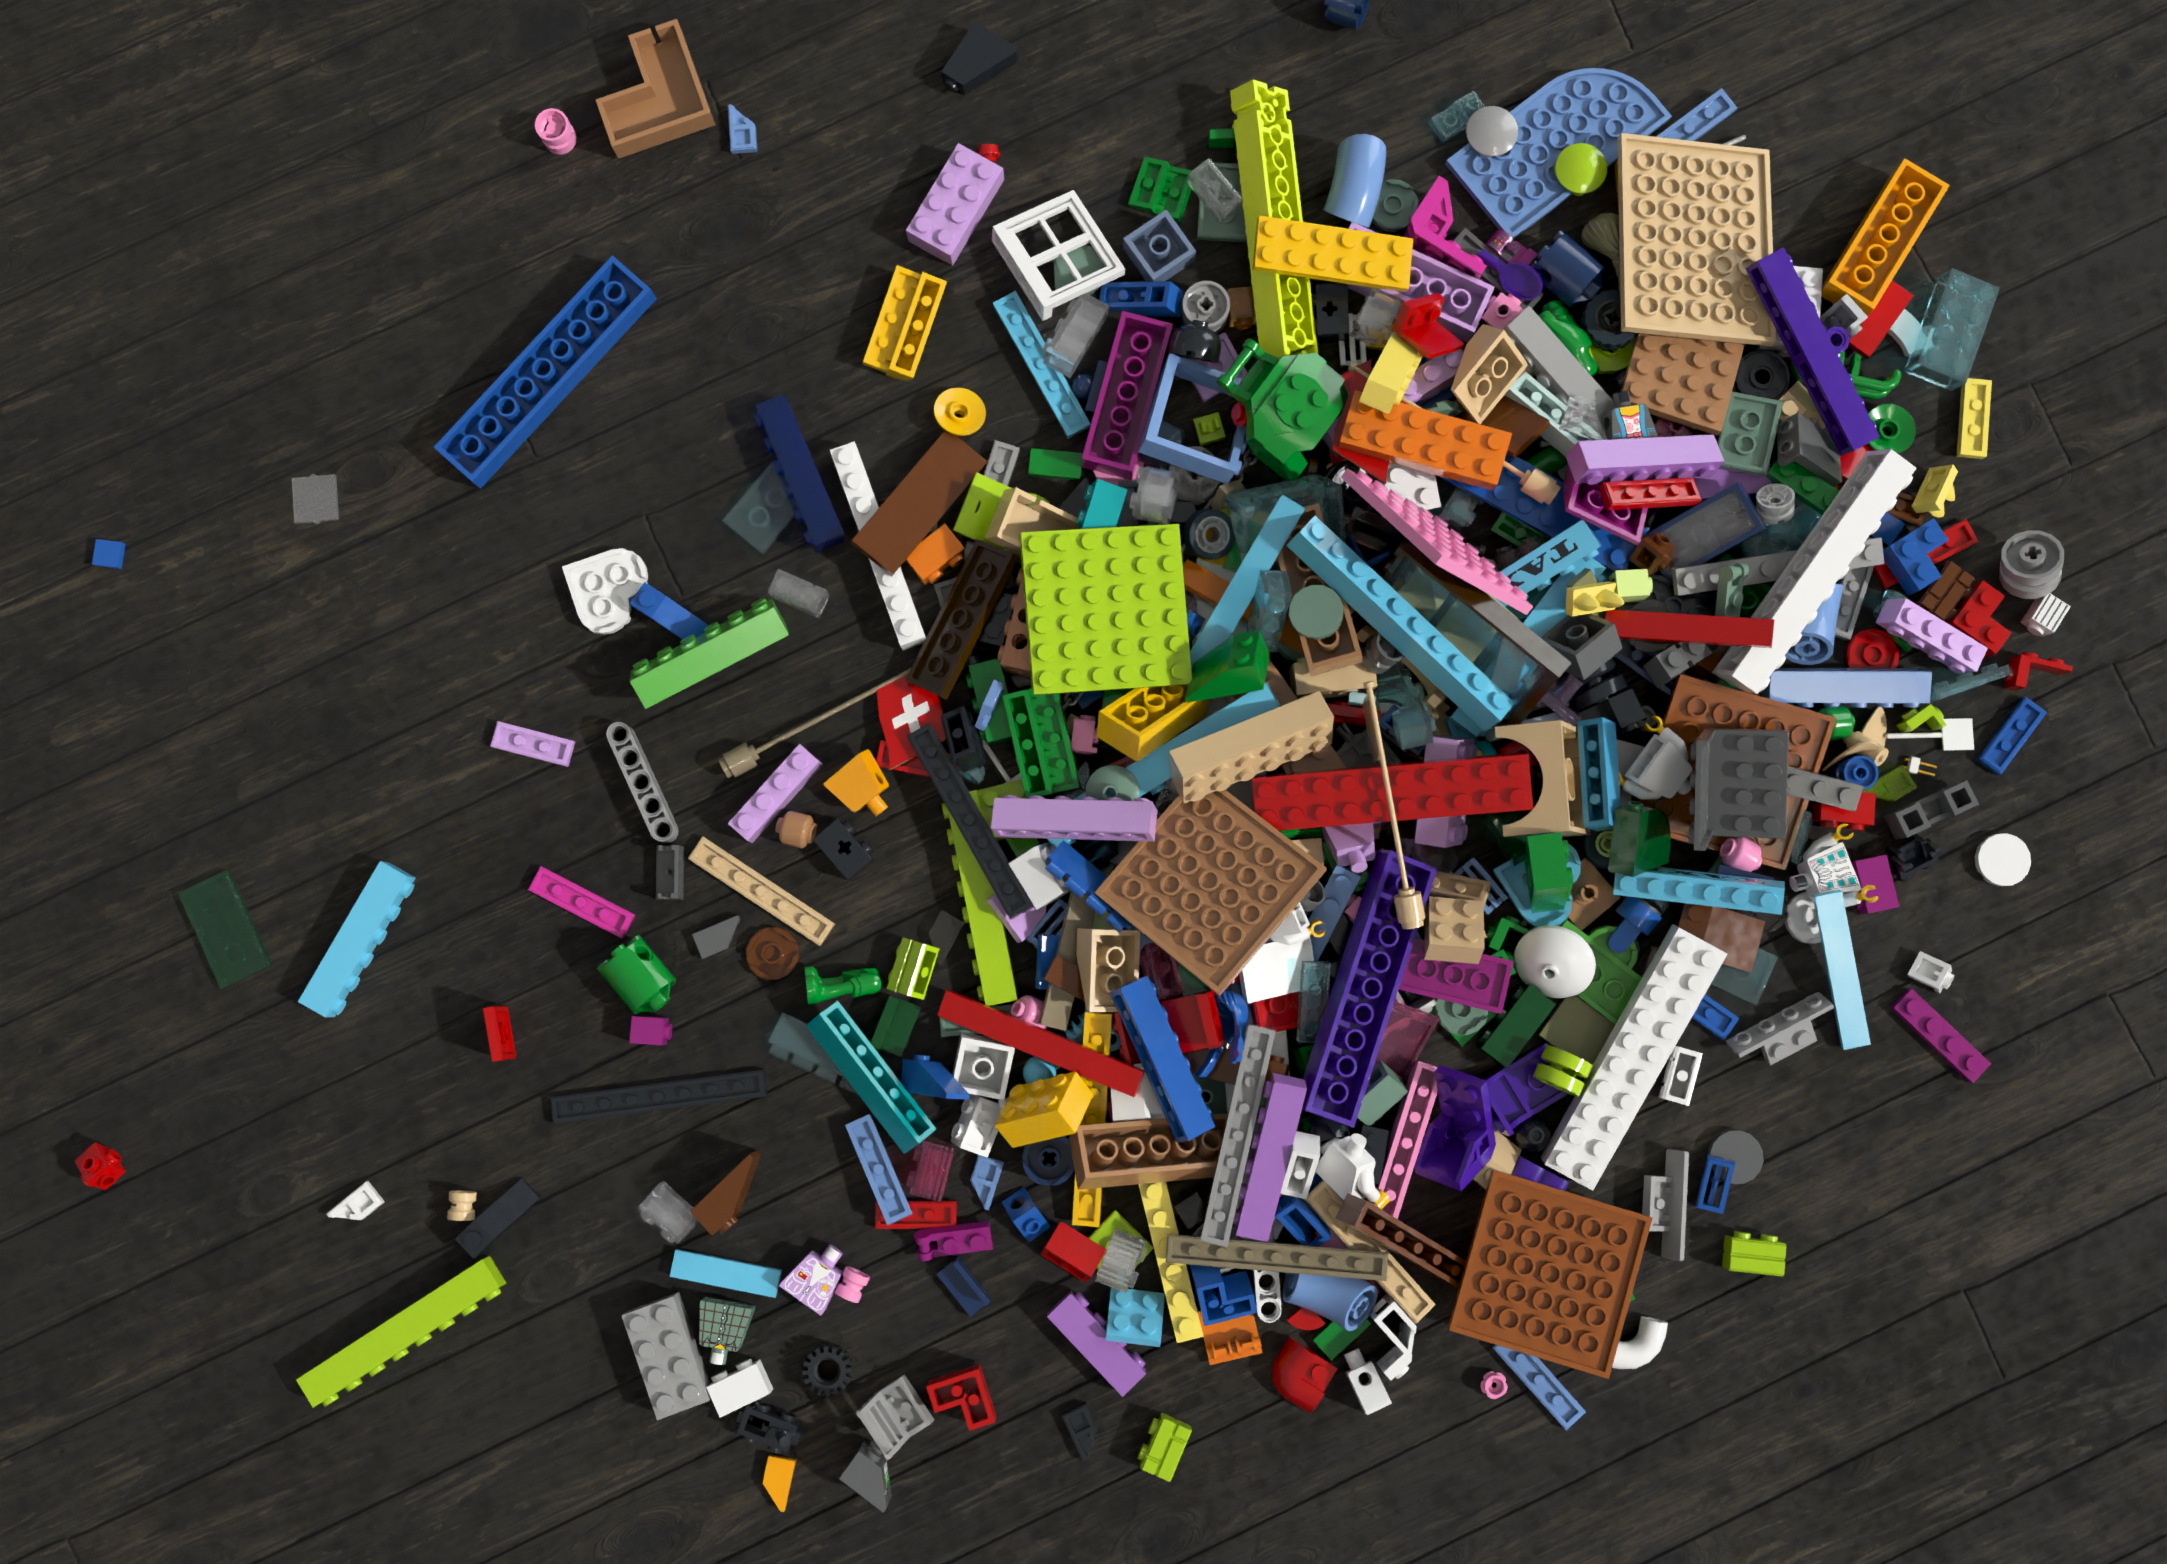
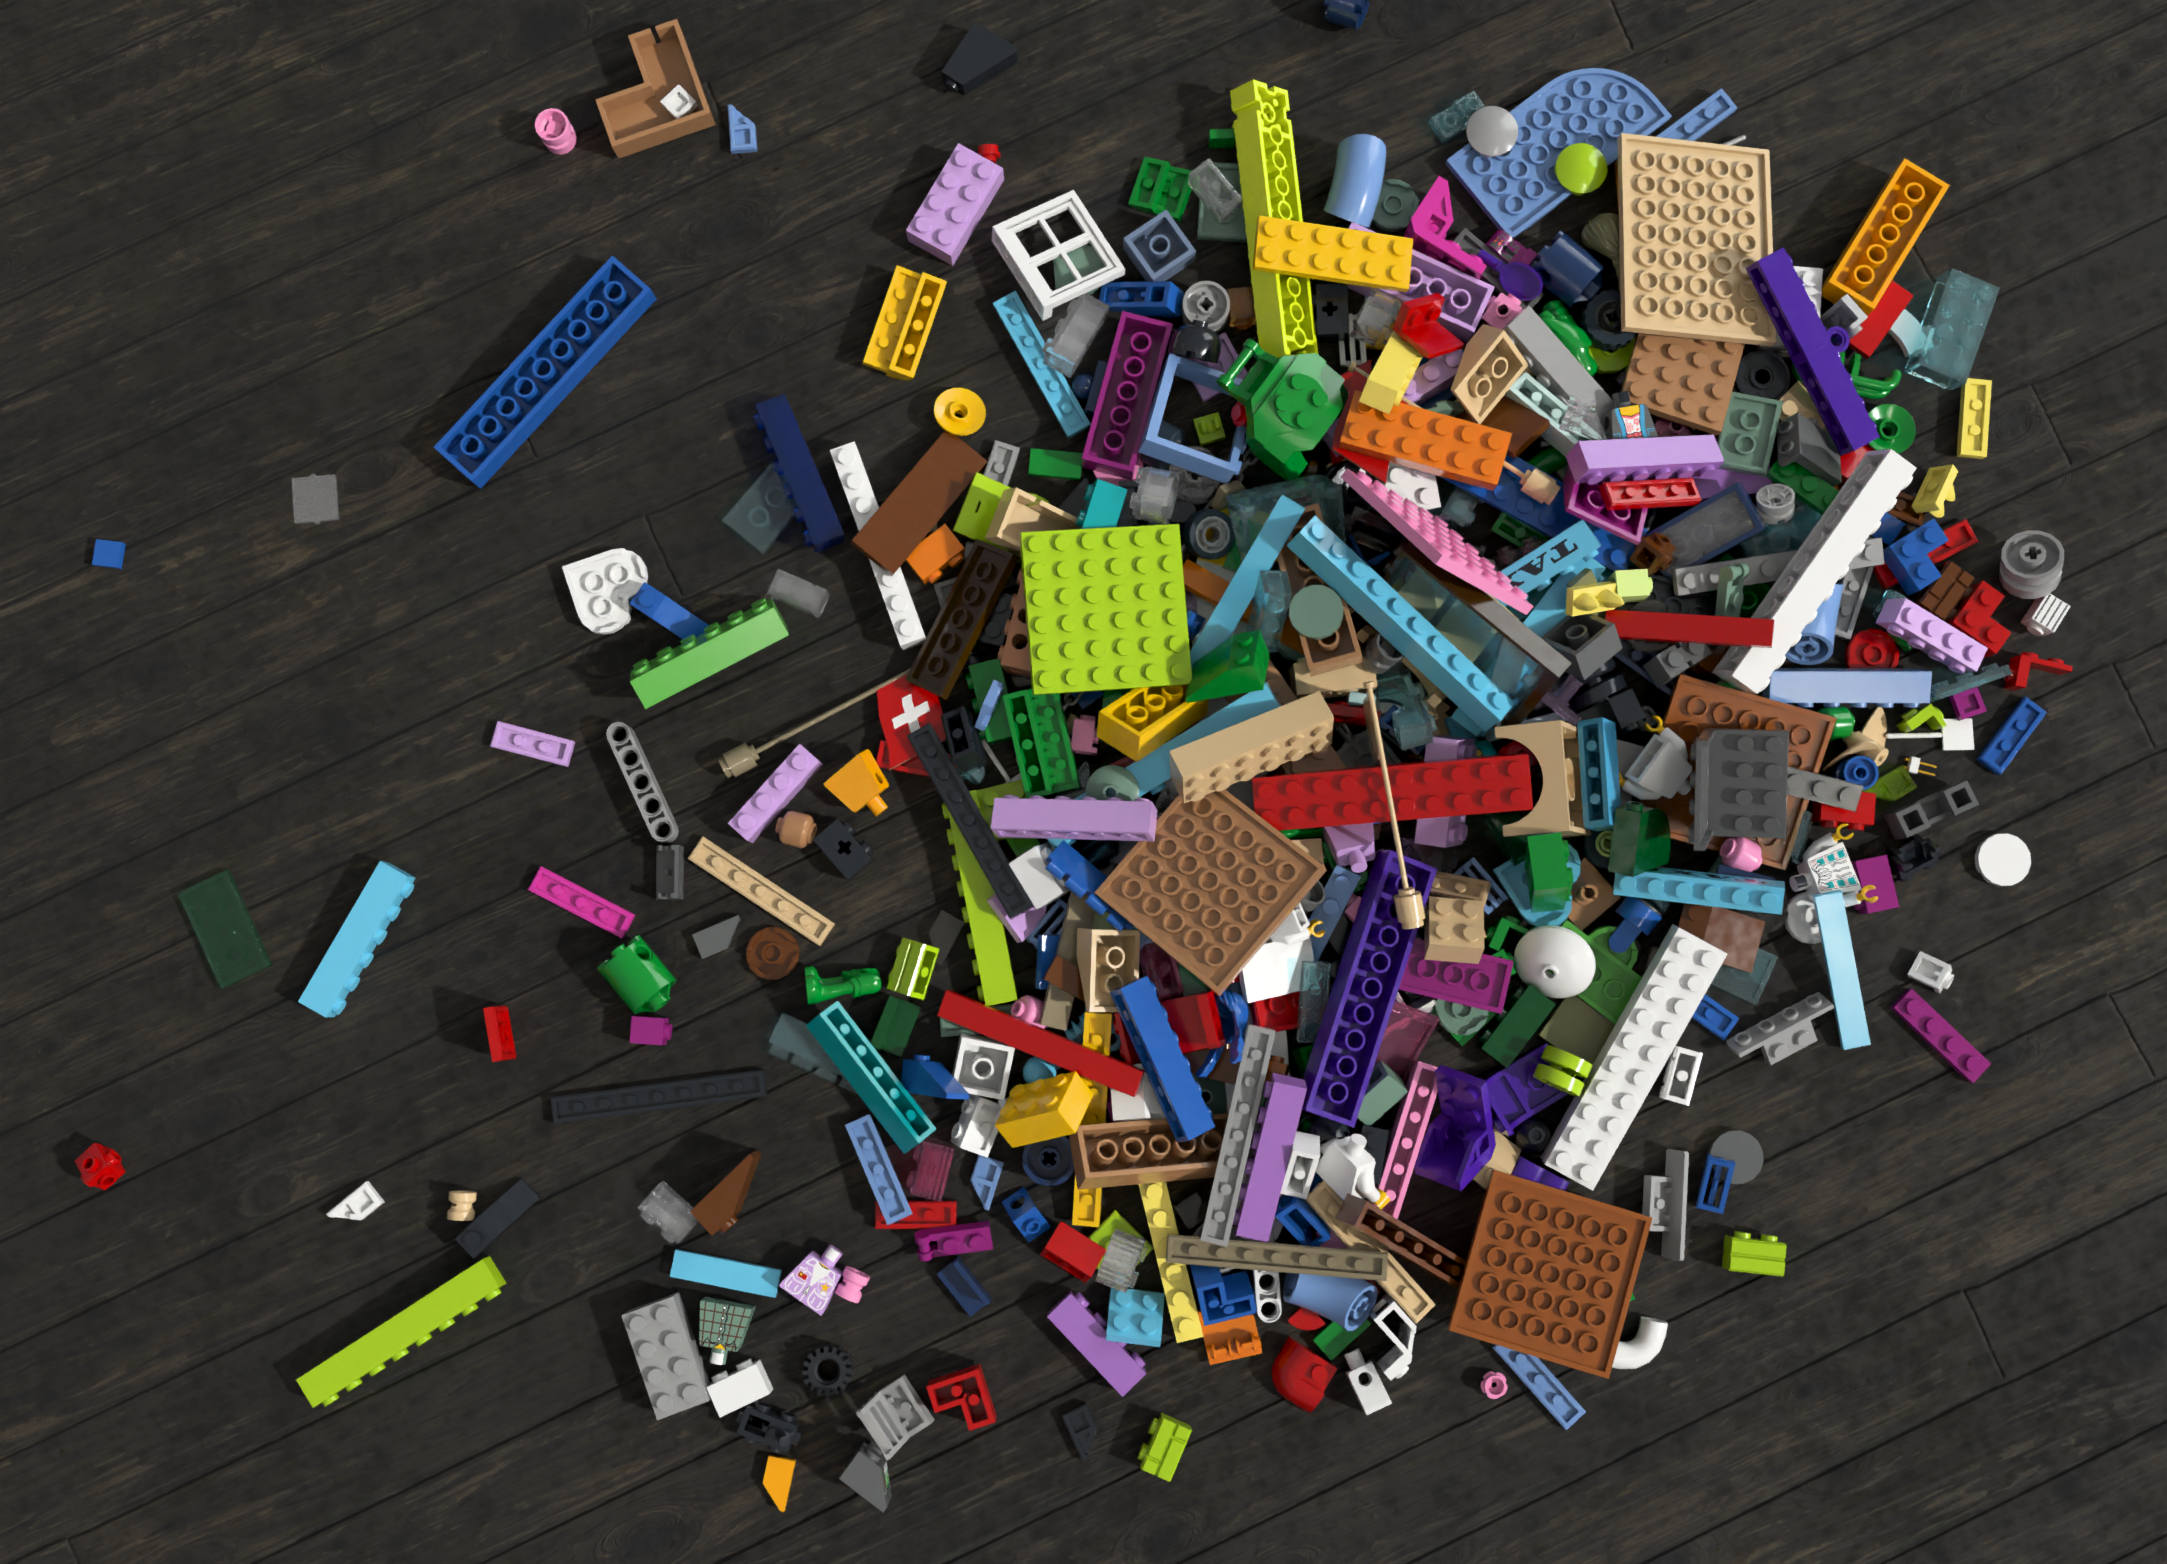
(679, 102): none -> white plate
(1967, 703): none -> magenta plate

